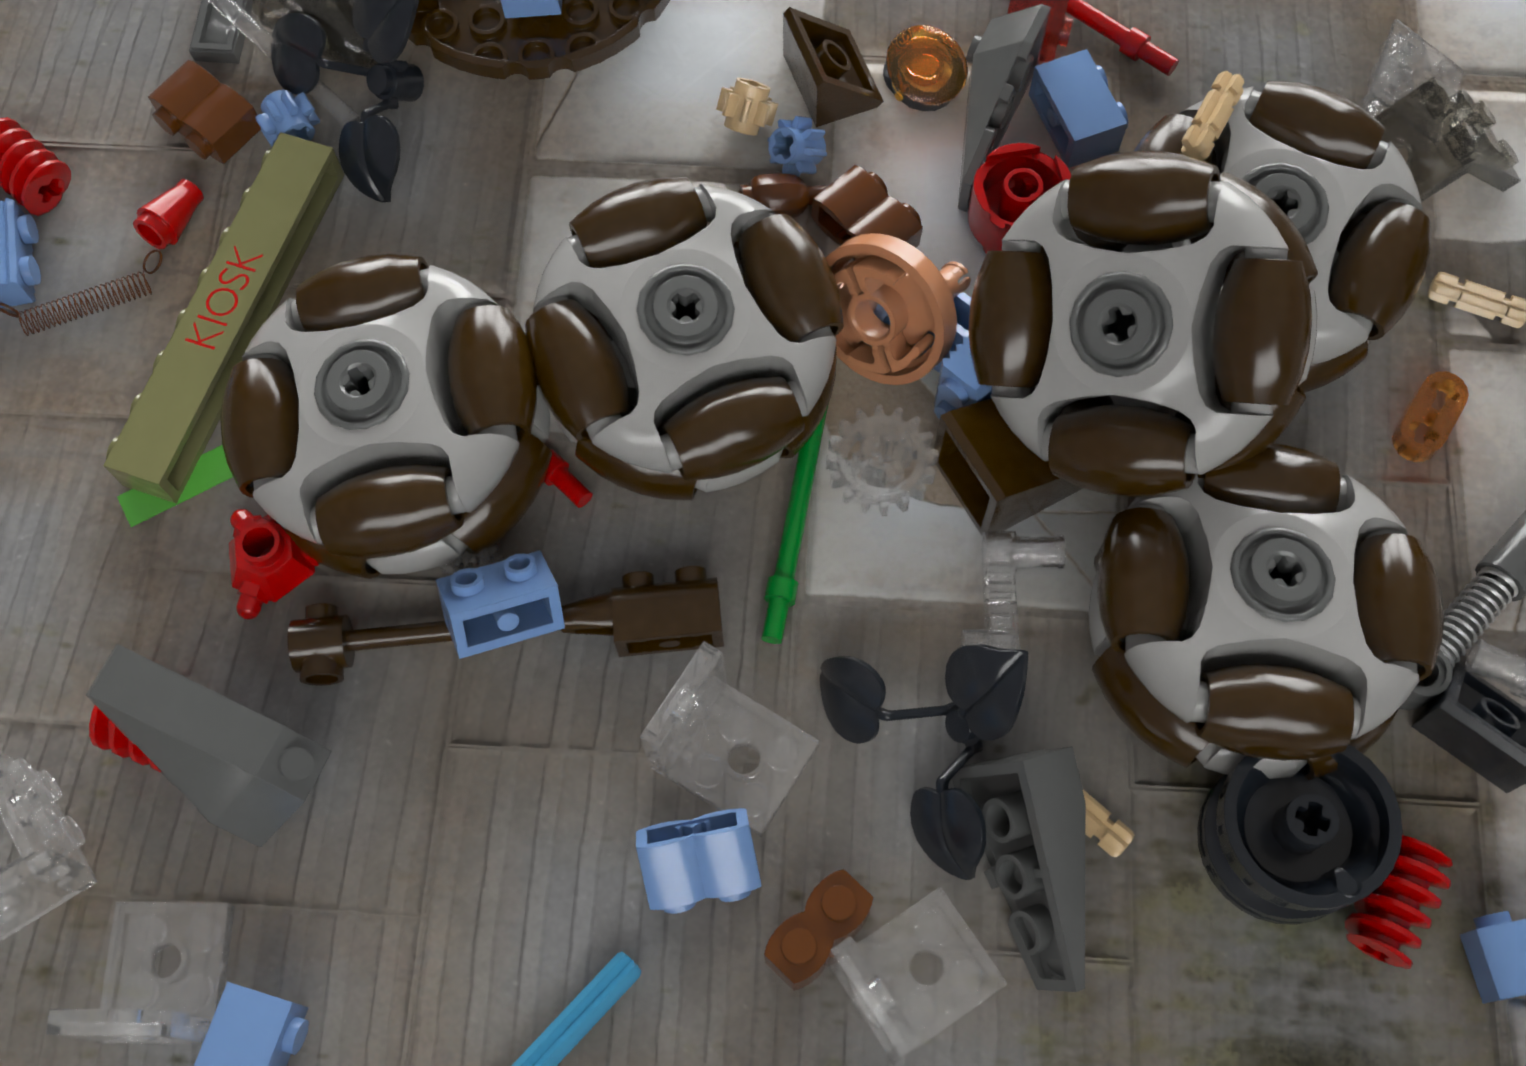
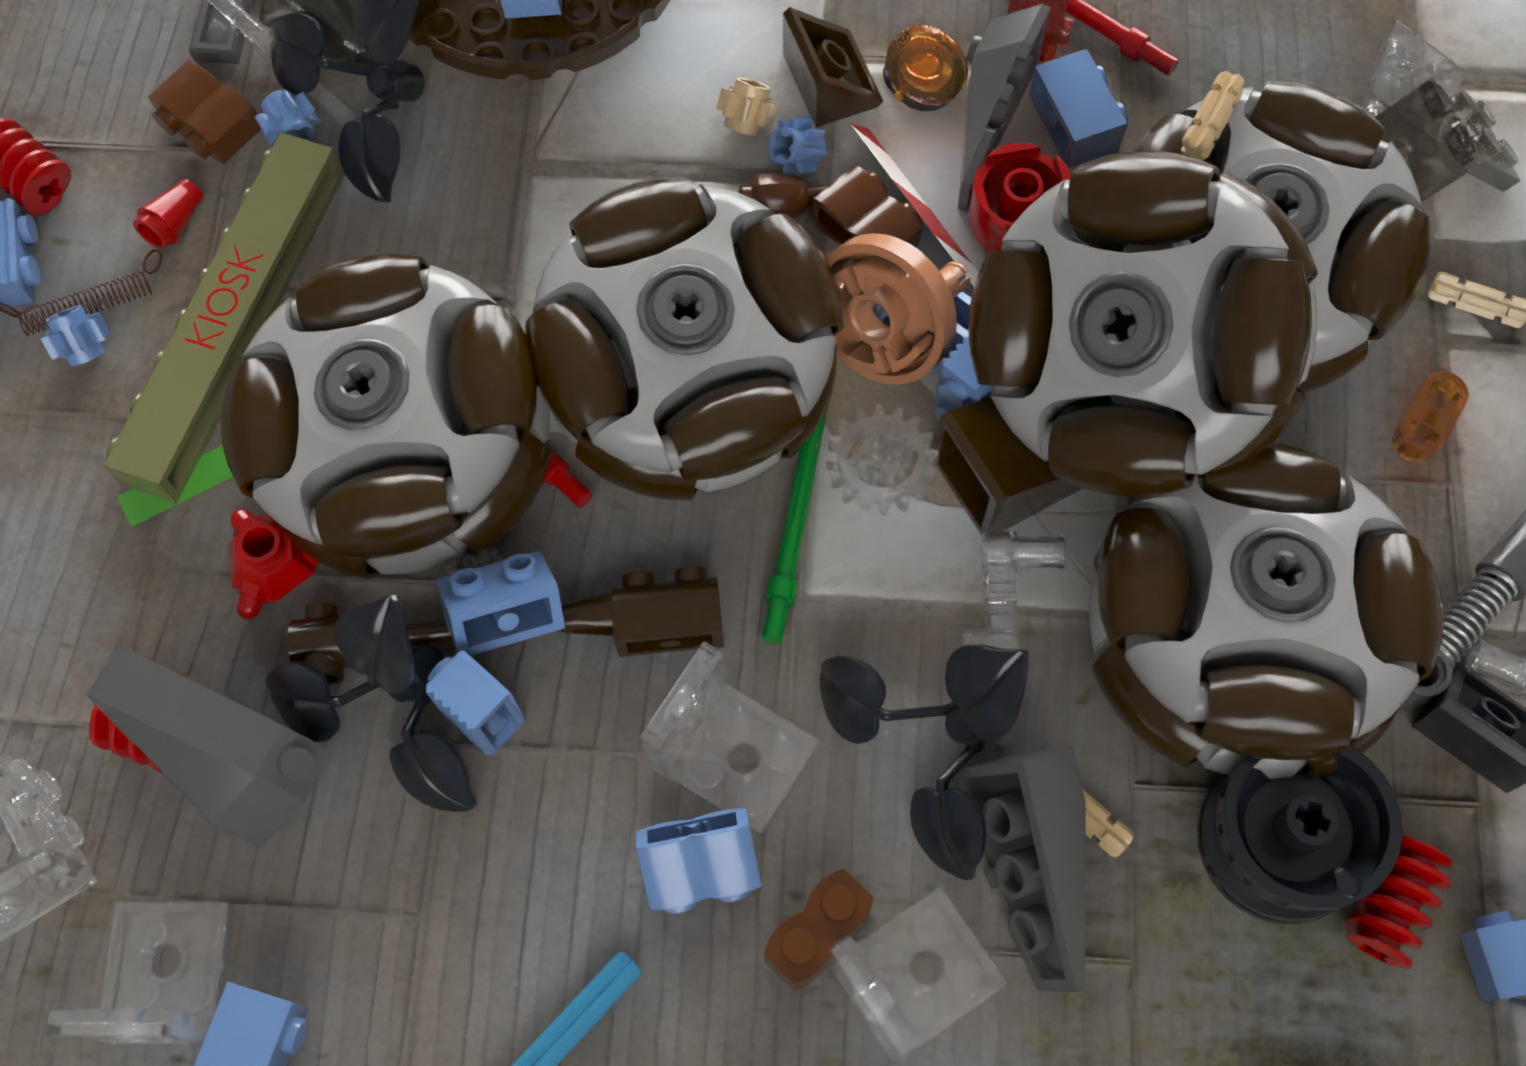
(75, 335): none -> medium blue gear
(378, 645): none -> black plant
(474, 702): none -> medium blue brick
(915, 200): none -> sticker

